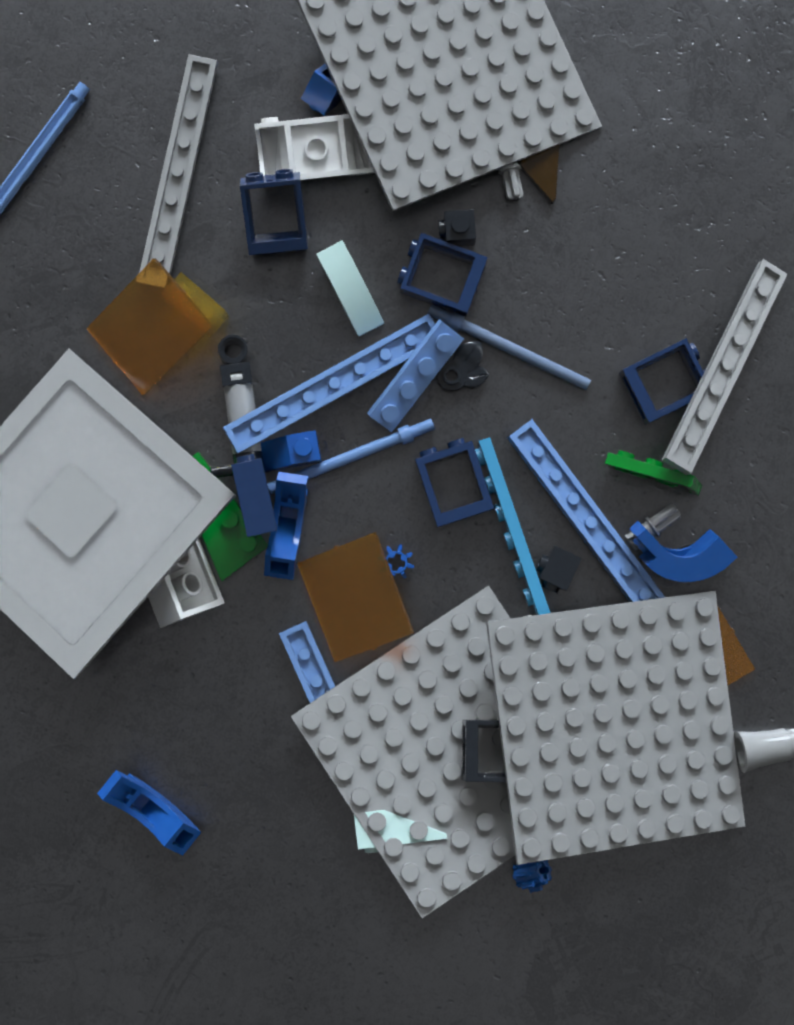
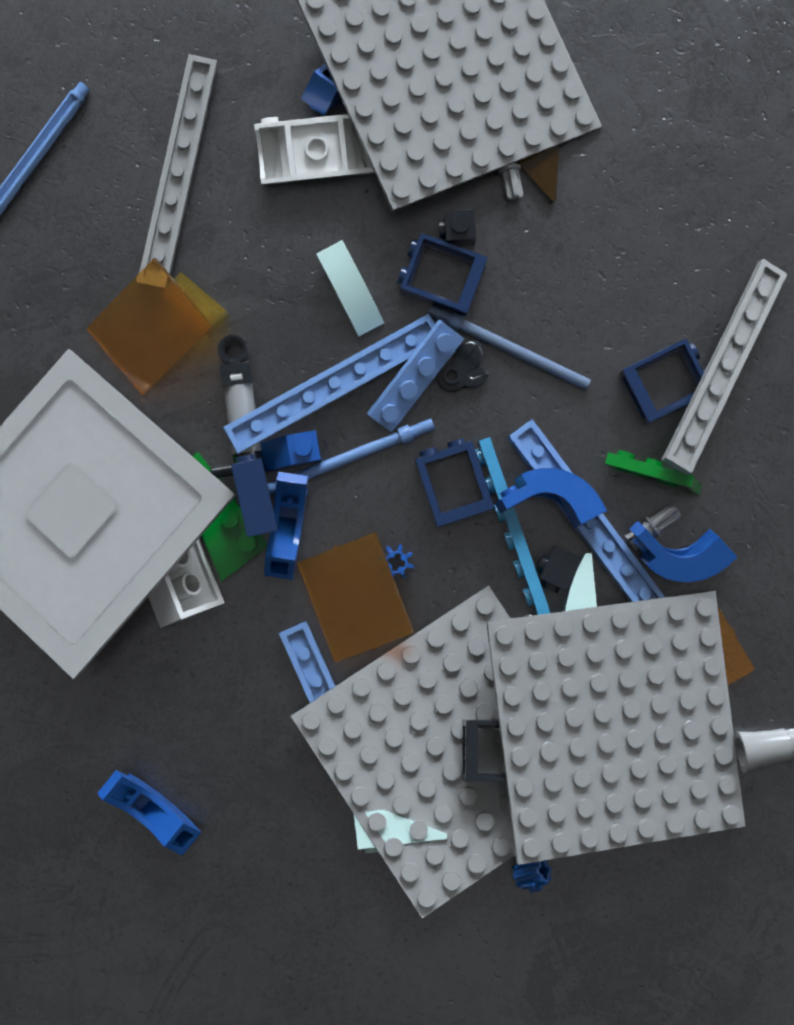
(273, 241): dark blue window -> none
(563, 487): none -> blue arch
(582, 587): none -> light aqua slope

